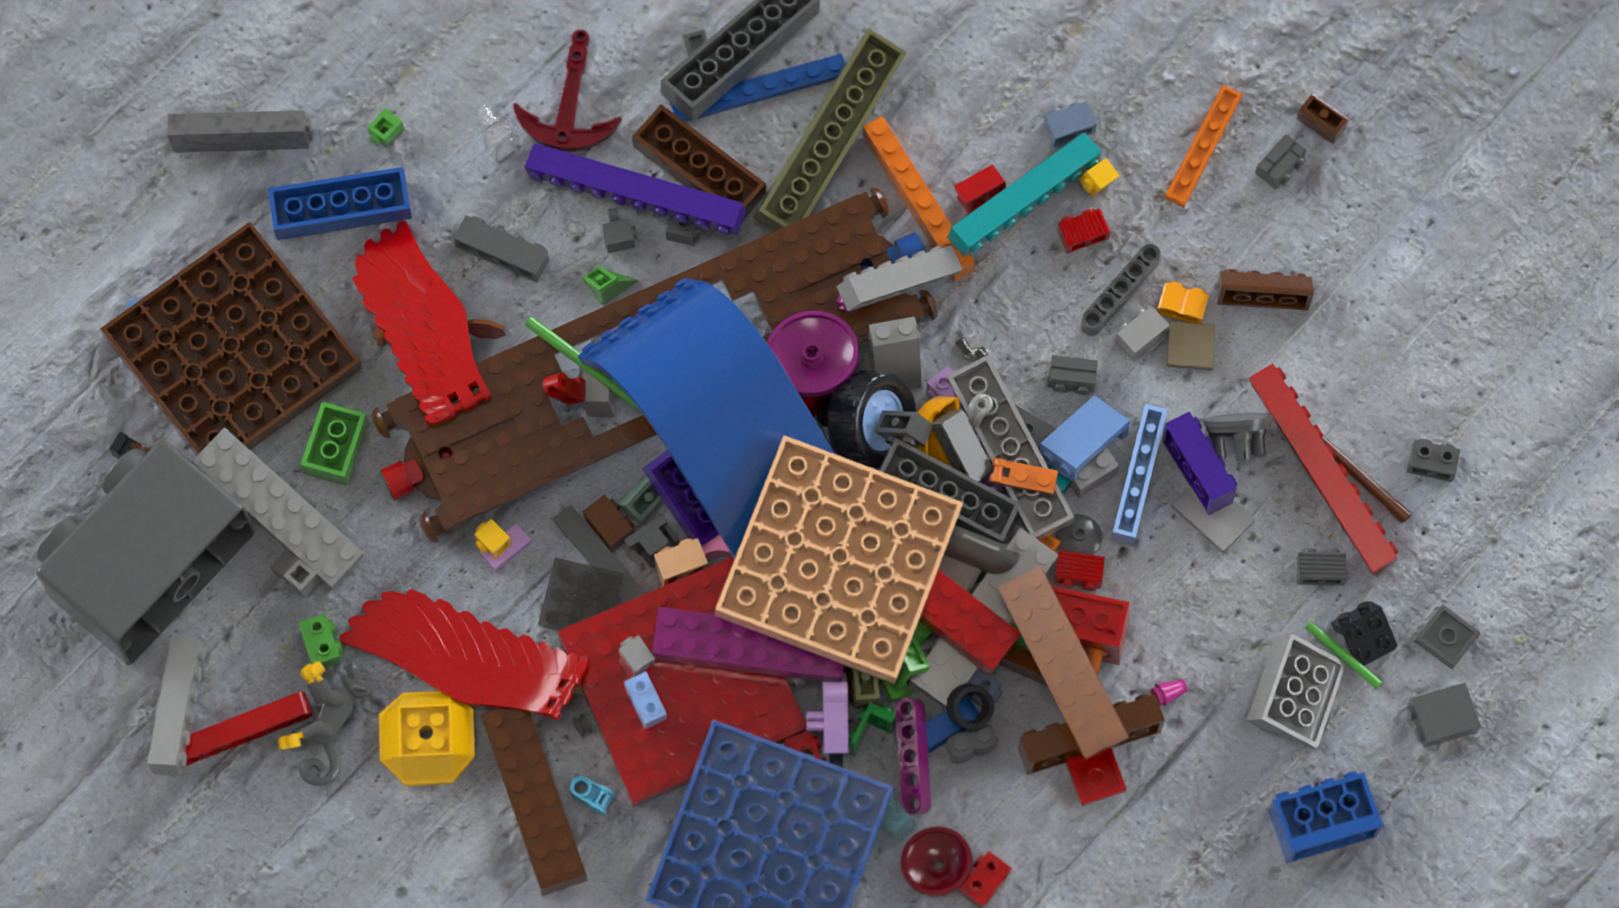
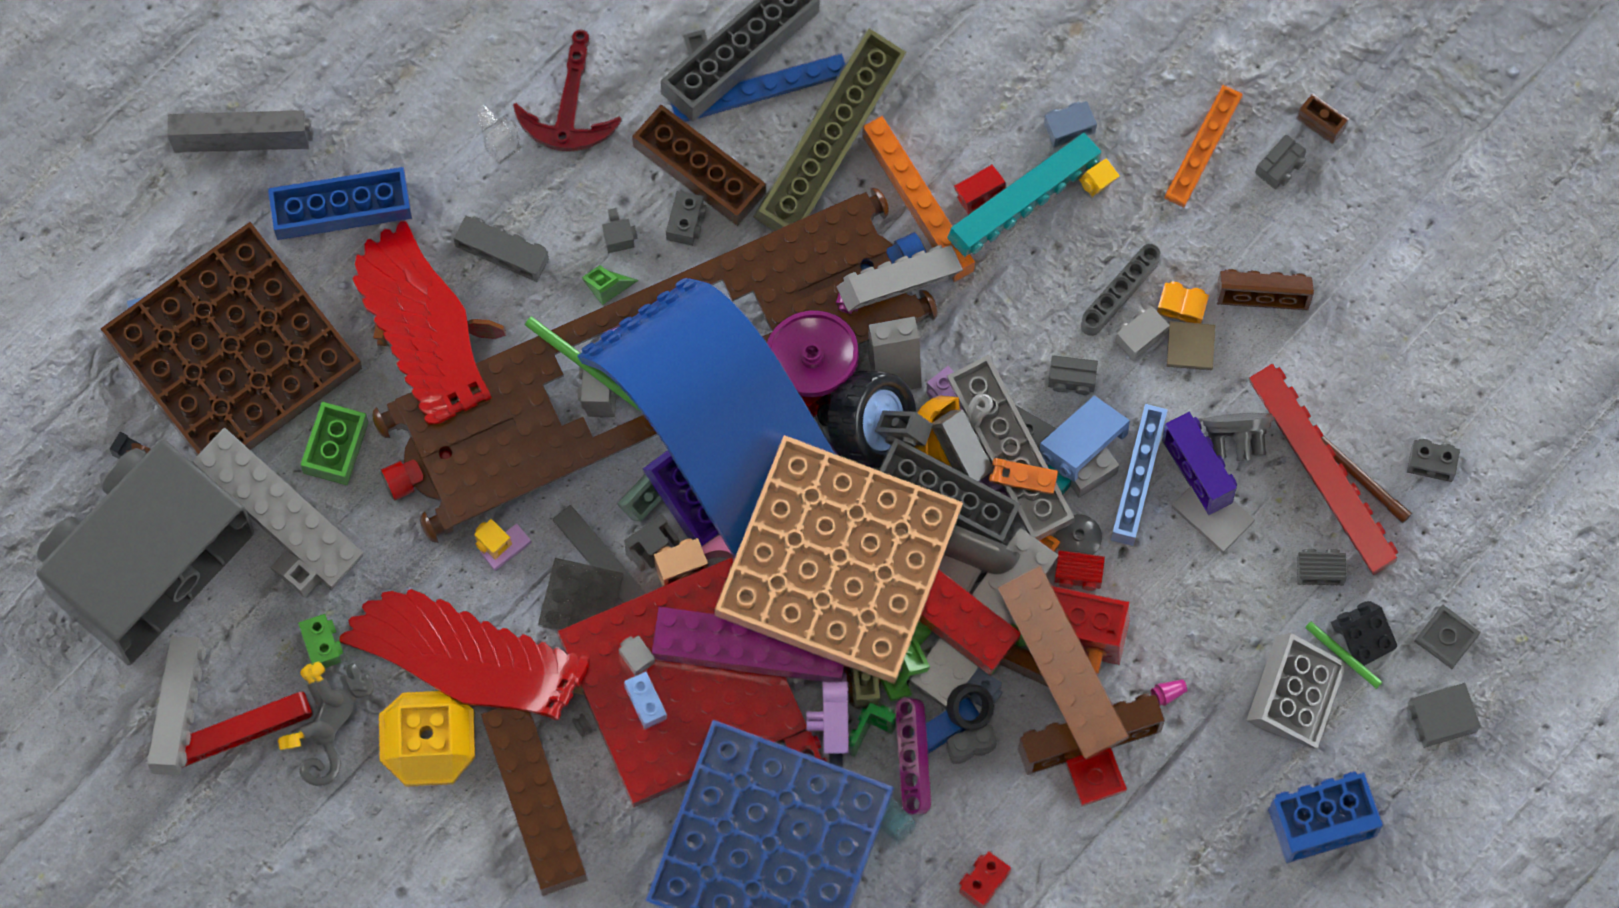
(385, 122): bright green brick -> none
(565, 389): red leg -> none
(593, 795): medium azure piece -> none
(608, 523): reddish brown brick -> none
(635, 189): dark purple brick -> none
(933, 847): dark red dish -> none
(969, 353): clear smoke arm -> none
(1083, 230): red brick -> none

